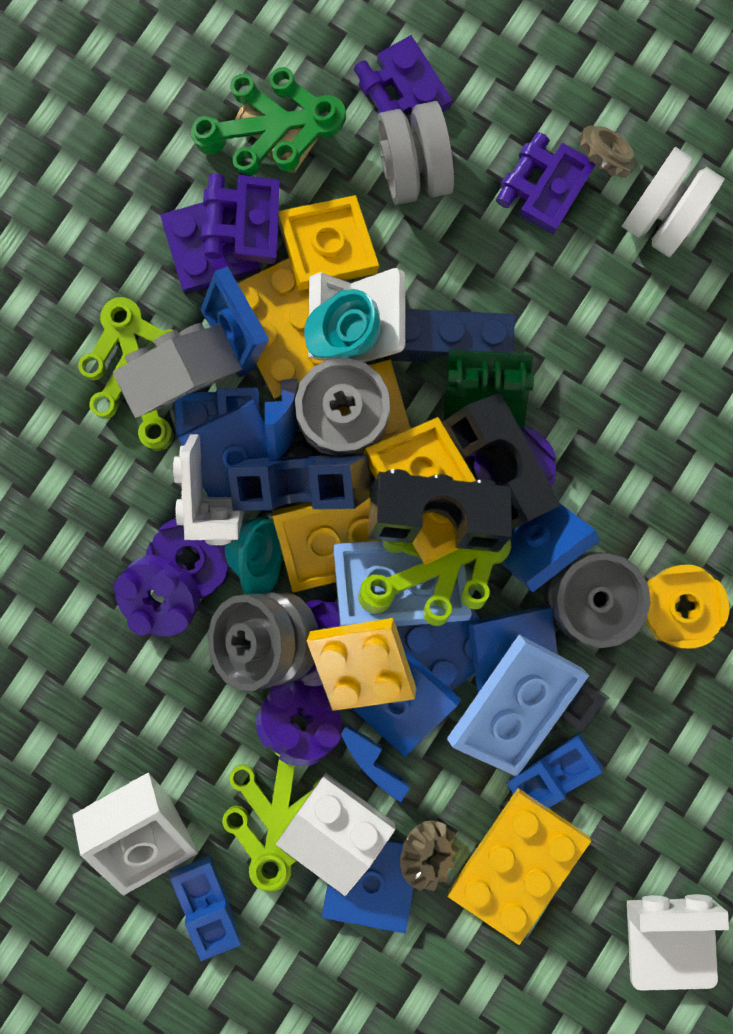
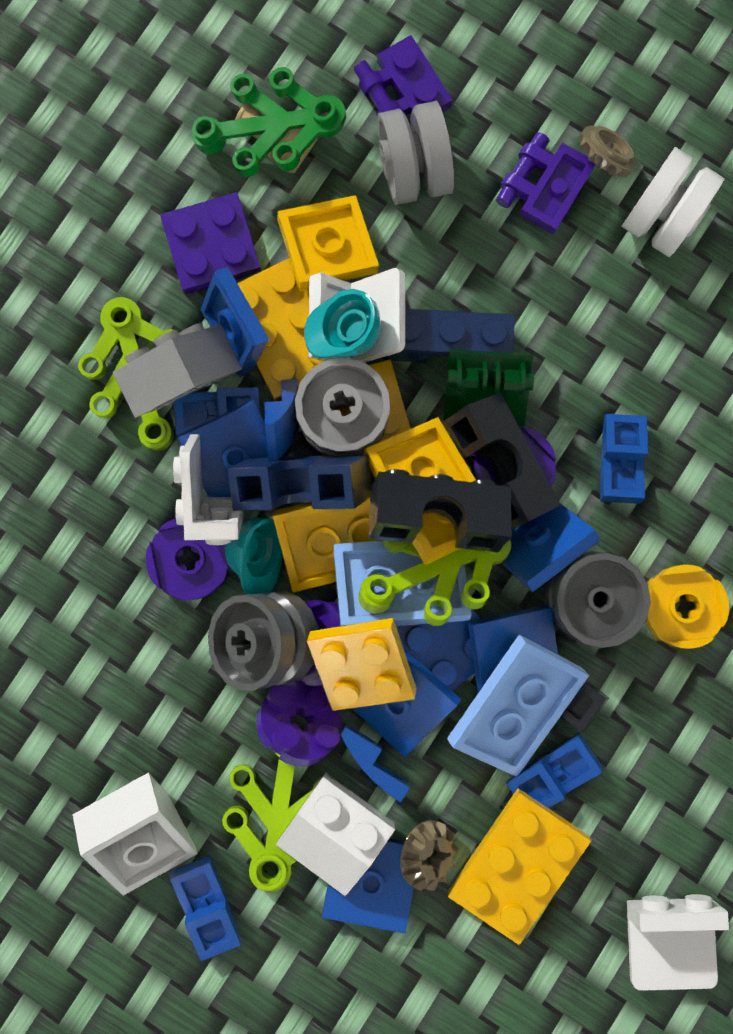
(142, 610): dark purple plate -> none
(255, 218): dark purple plate -> none
(623, 458): none -> blue slope

